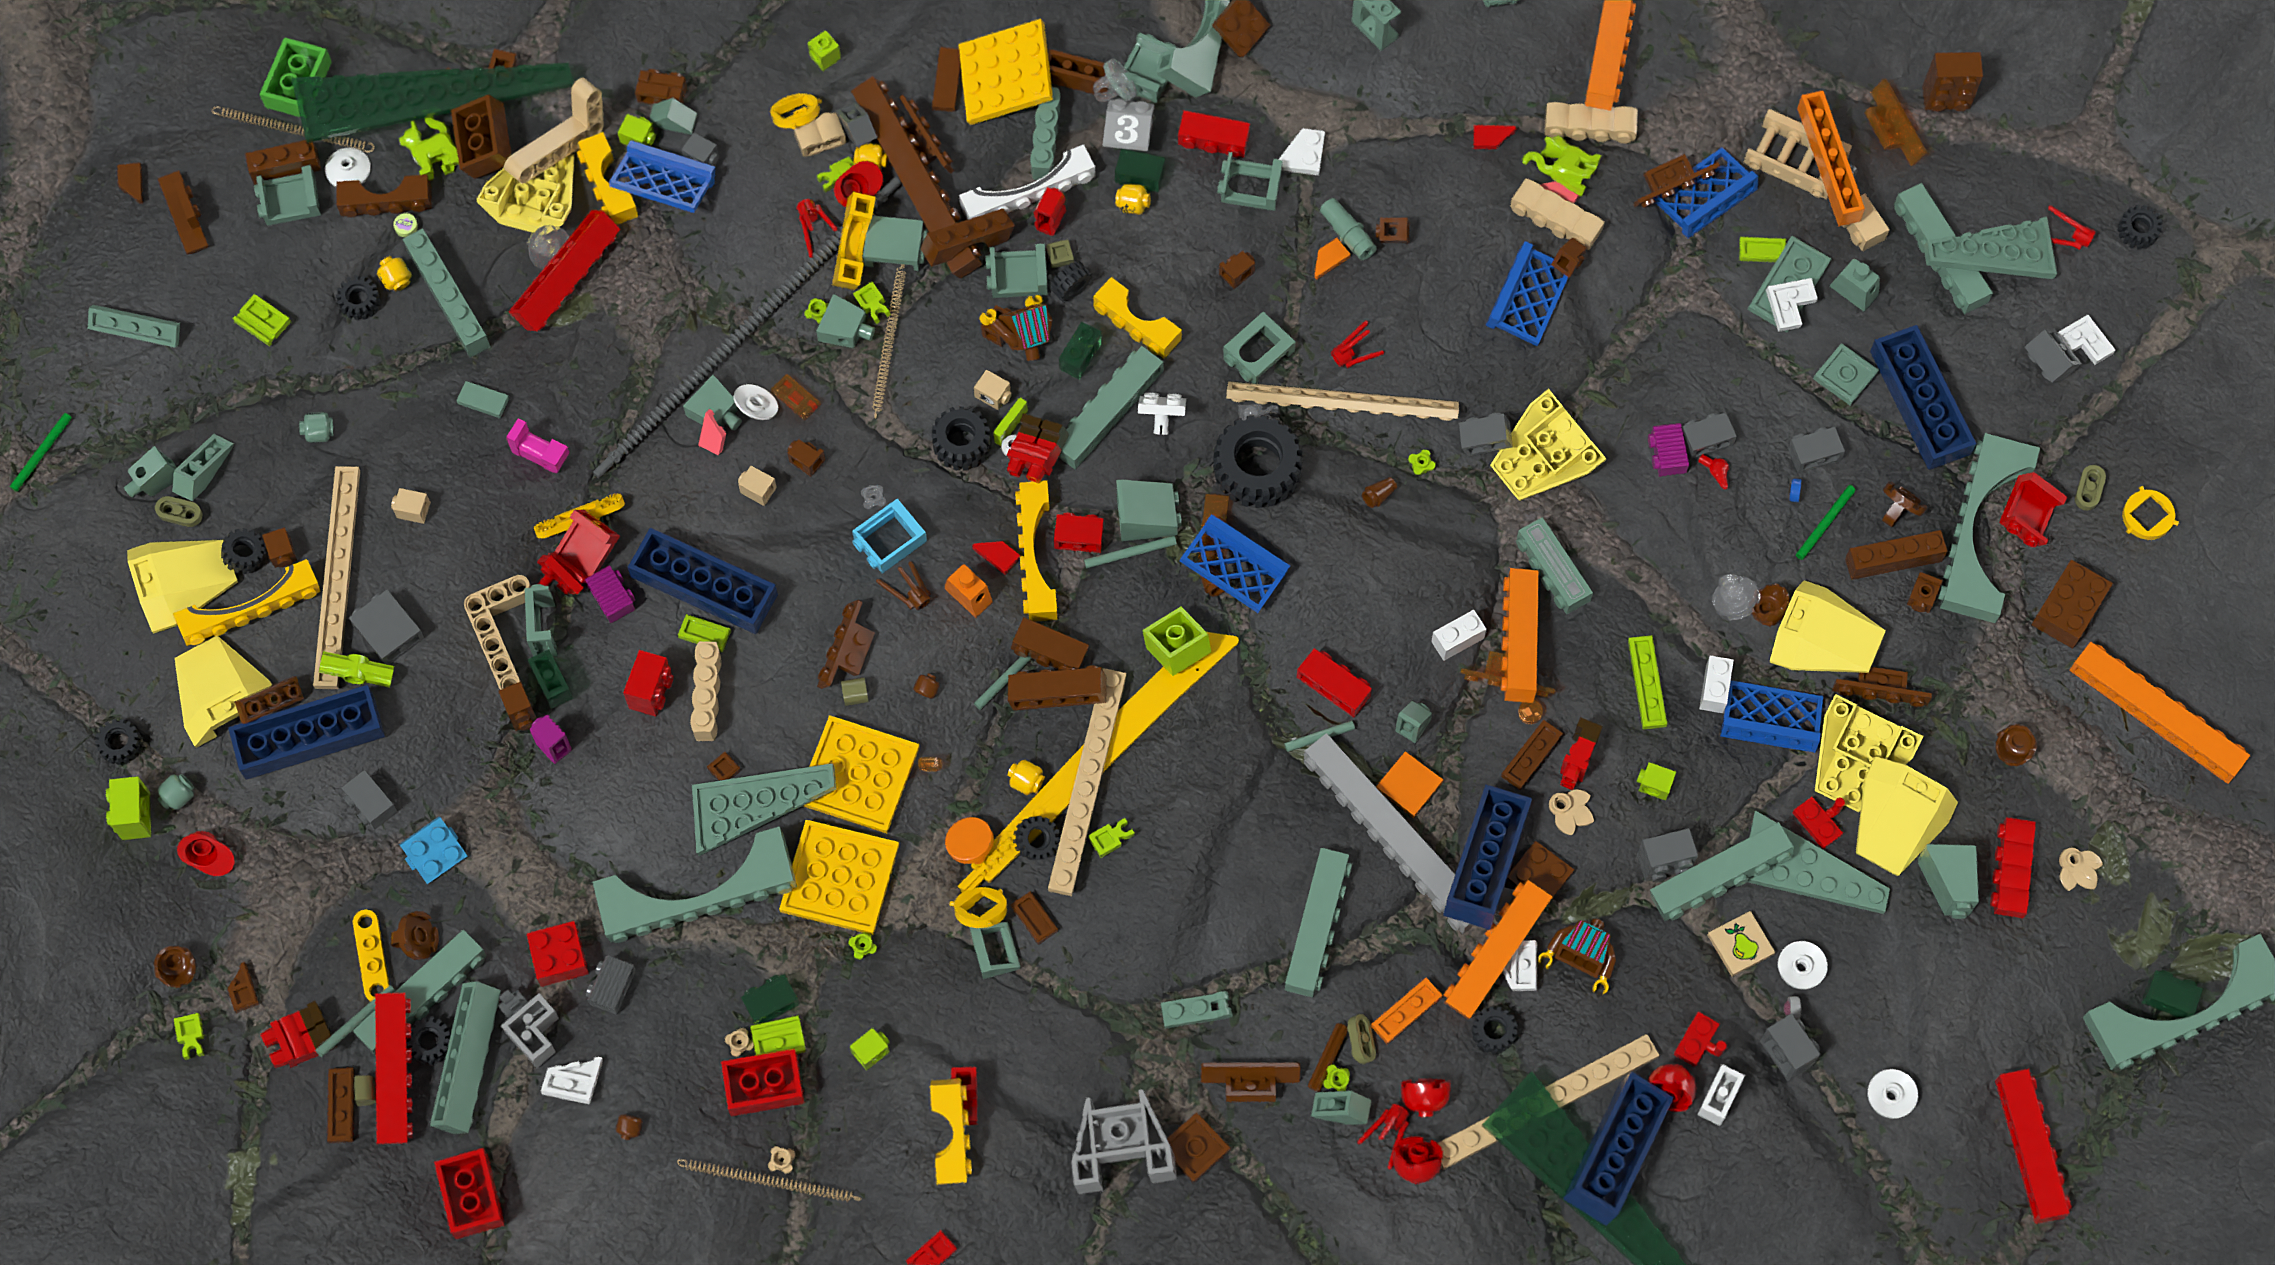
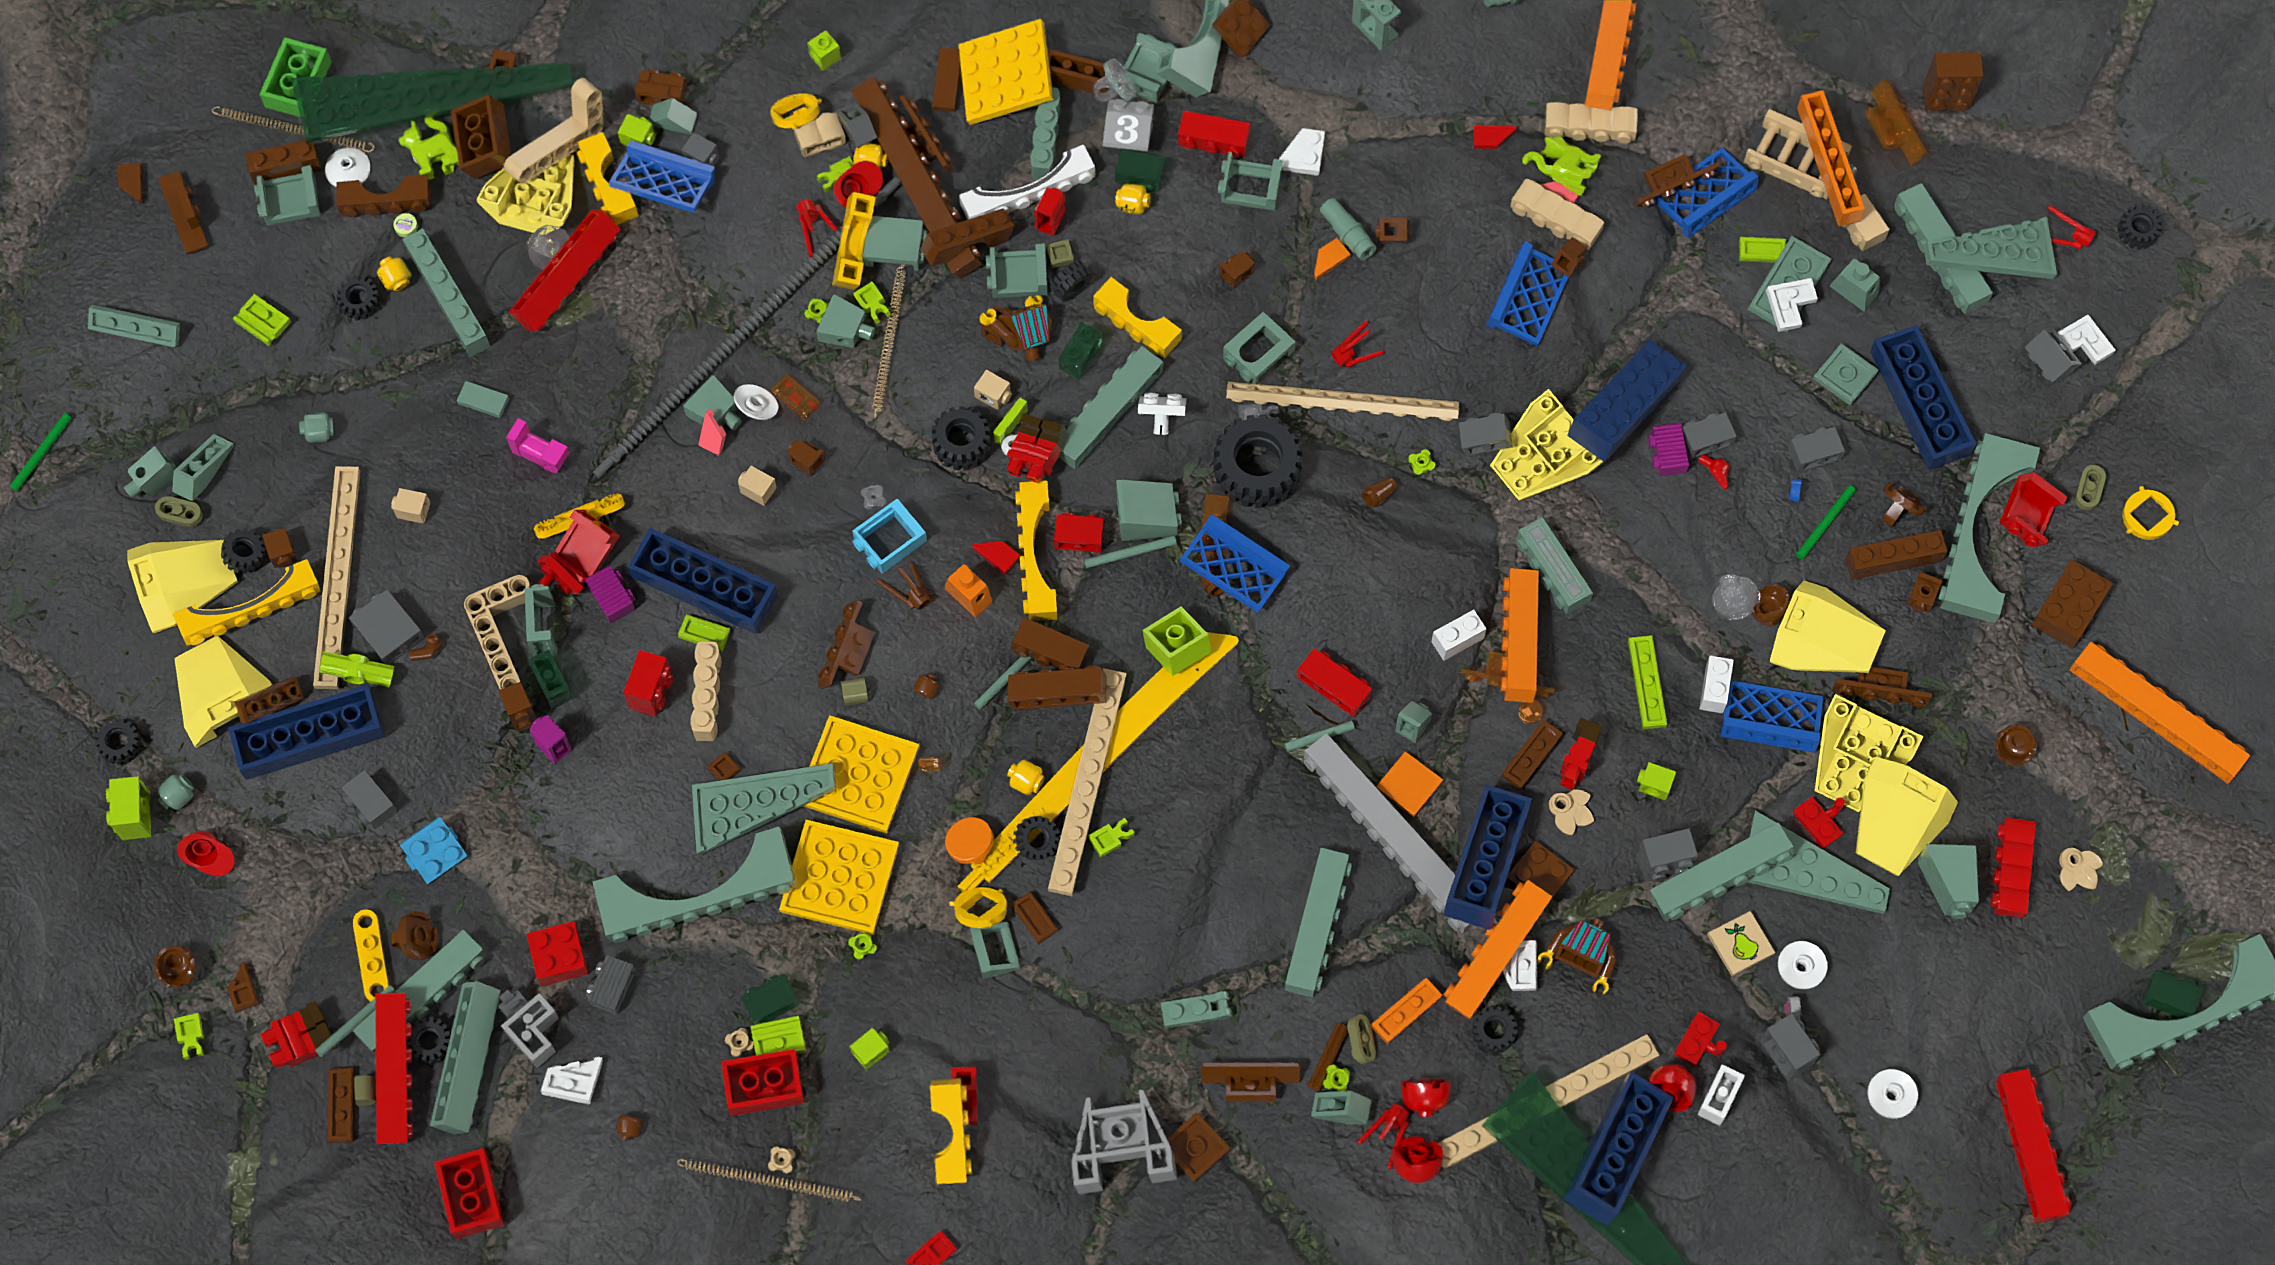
(428, 651): none -> reddish brown arm
(1626, 400): none -> dark blue brick

